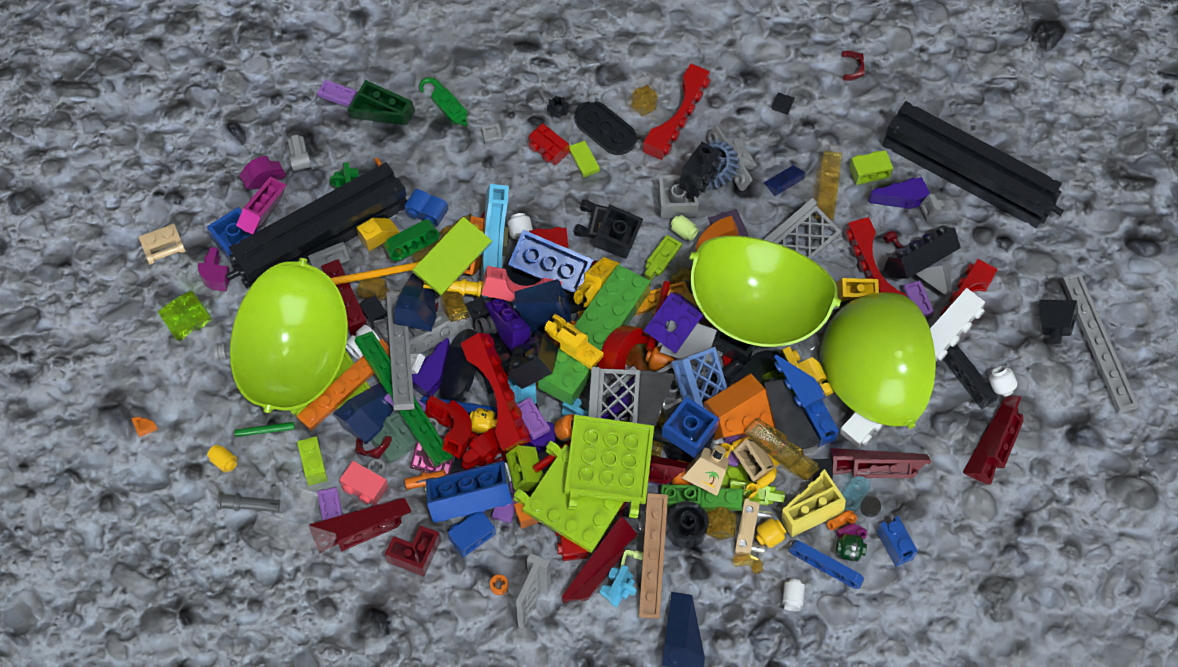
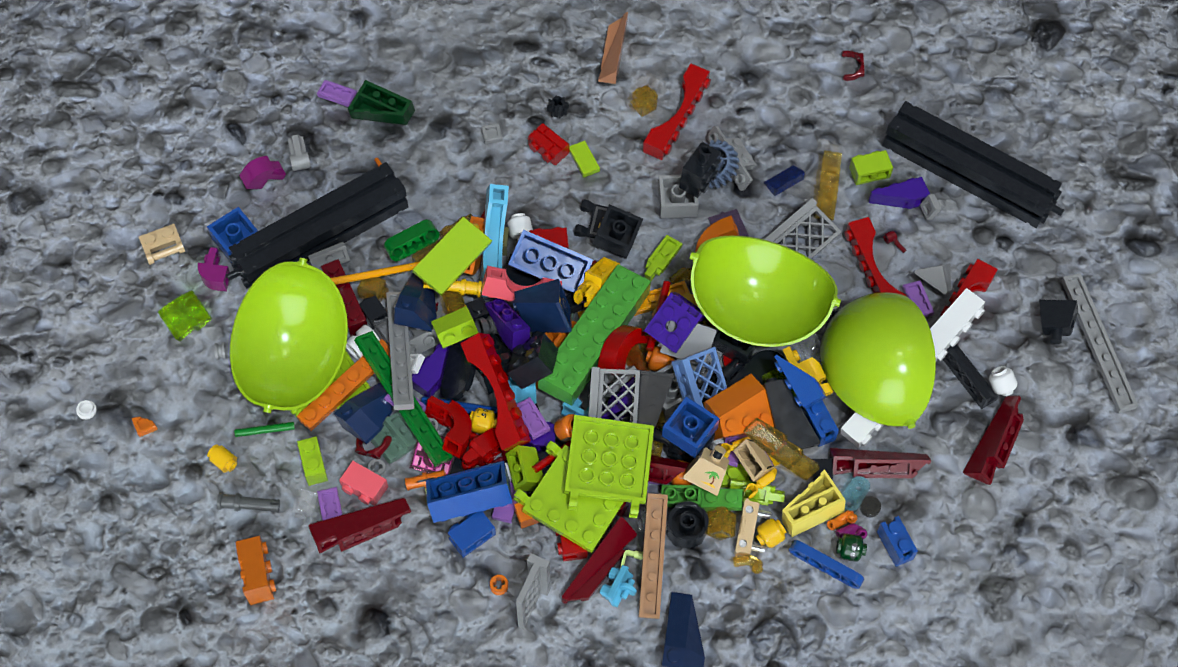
(86, 409): none -> white plate
(255, 570): none -> orange wedge
(261, 205): dark pink brick -> none
(294, 535): clear bracket -> none
(344, 176): green hips -> none
(376, 232): yellow slope -> none
(416, 555): dark red brick -> none
(424, 206): blue brick -> none
(446, 102): green plate -> none
(454, 327): none -> lime brick
(573, 342): yellow plate -> none
(605, 128): black tile -> none
(613, 50): none -> nougat wedge
(684, 228): yellowish green brick -> none
(783, 103): black tile -> none
(793, 595): white brick -> none
(854, 288): yellow slope -> none
(922, 253): black wedge -> none

